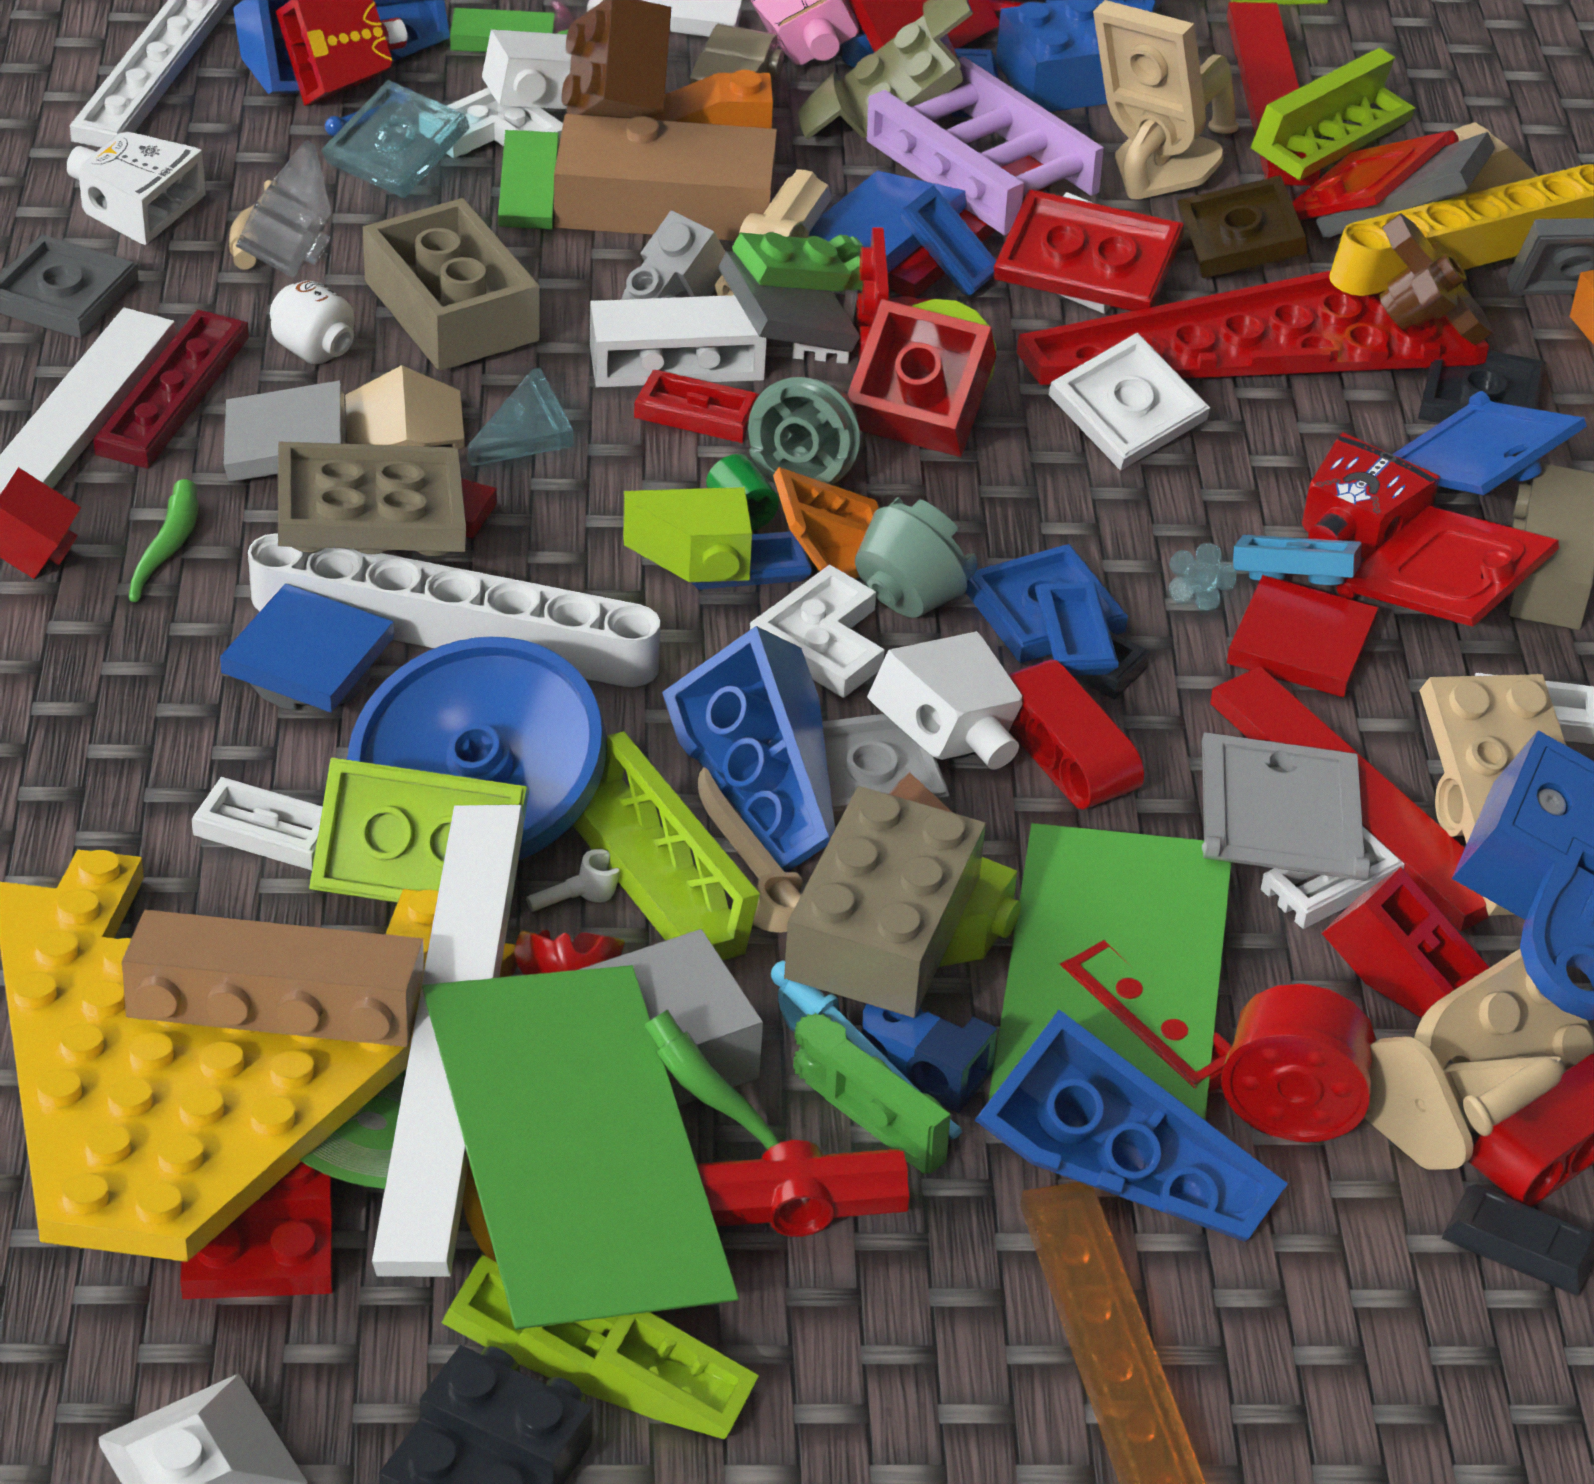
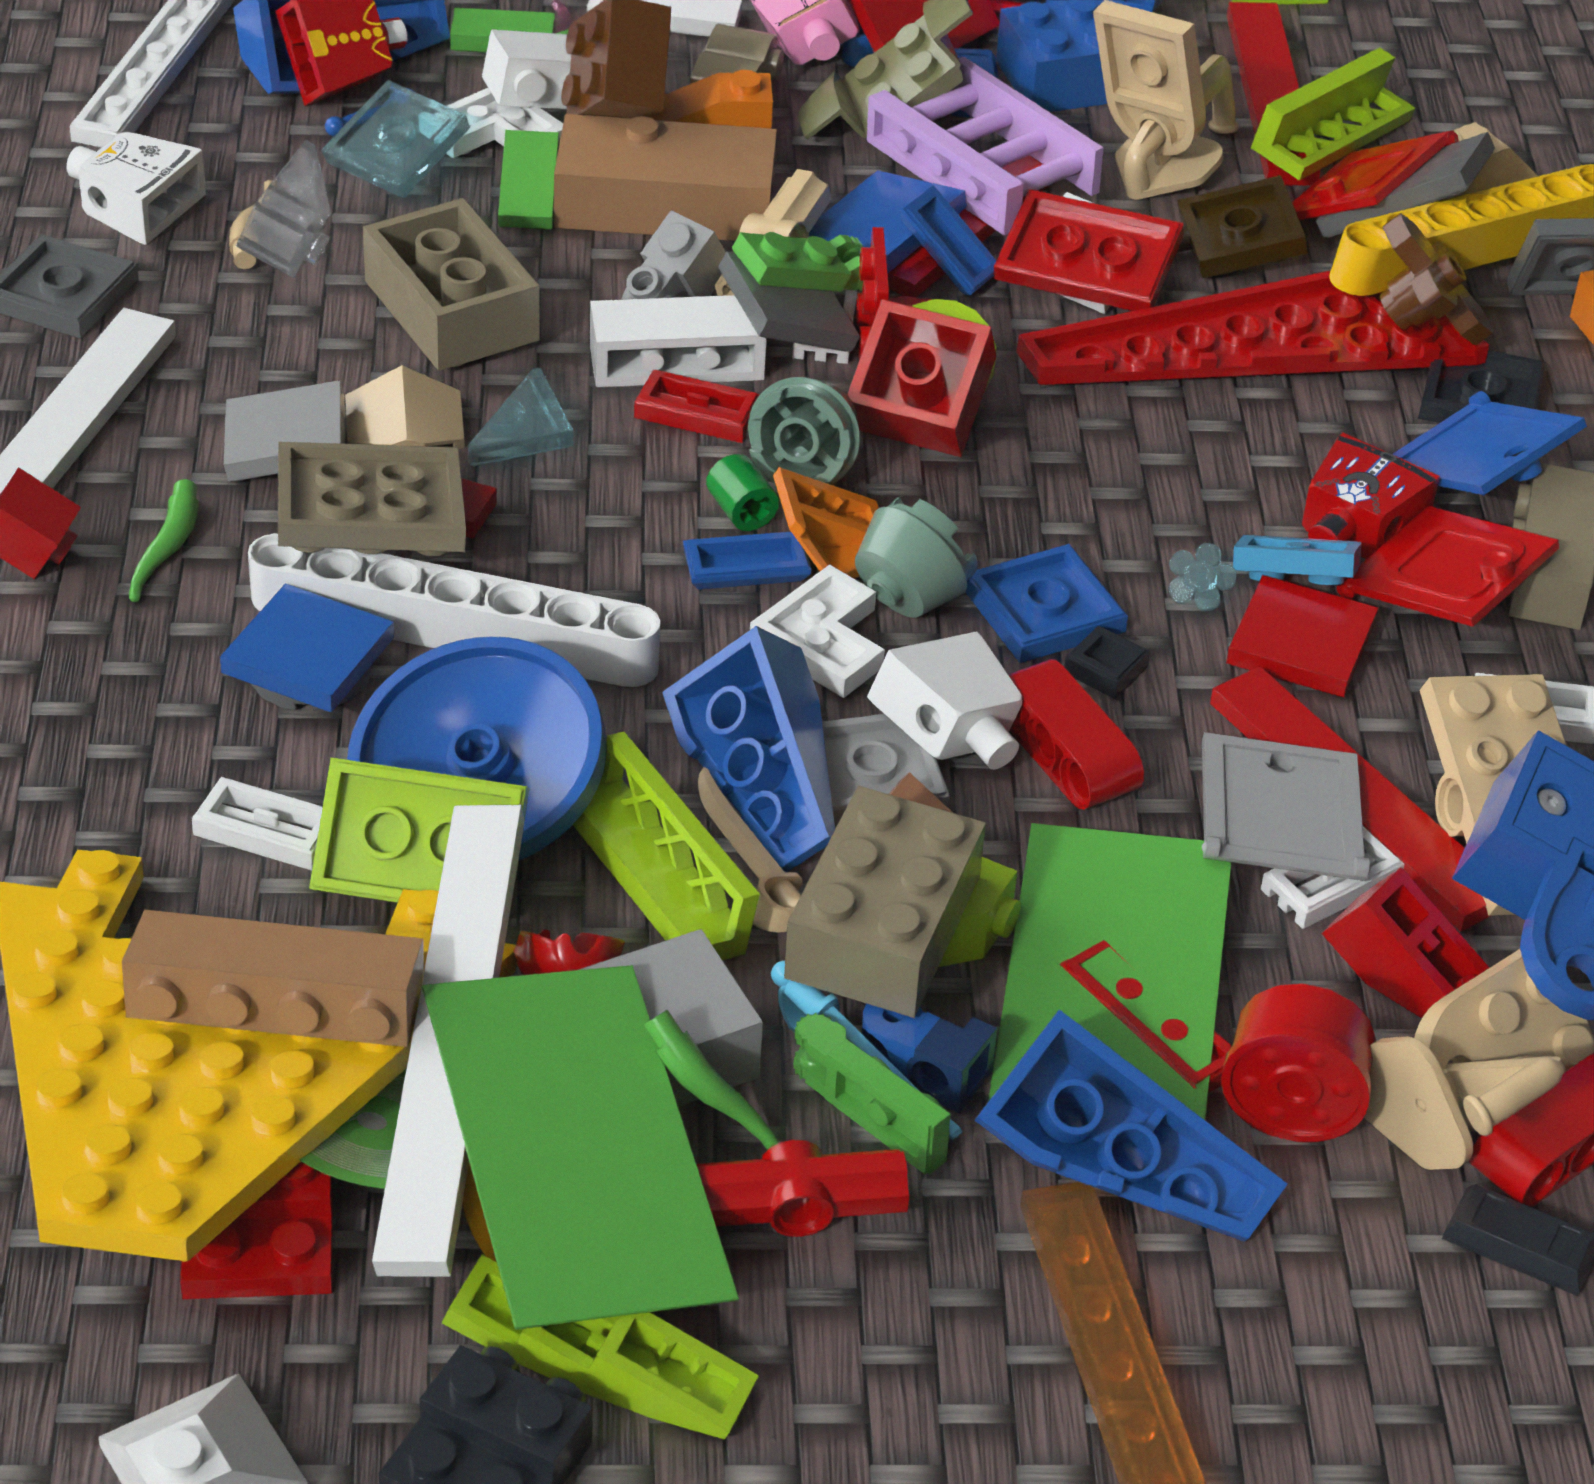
(171, 389): dark red tile -> none
(312, 321): white head -> none
(592, 883): white hand -> none
(691, 531): lime slope -> none
(1077, 627): blue tile -> none
(1129, 401): white tile -> none

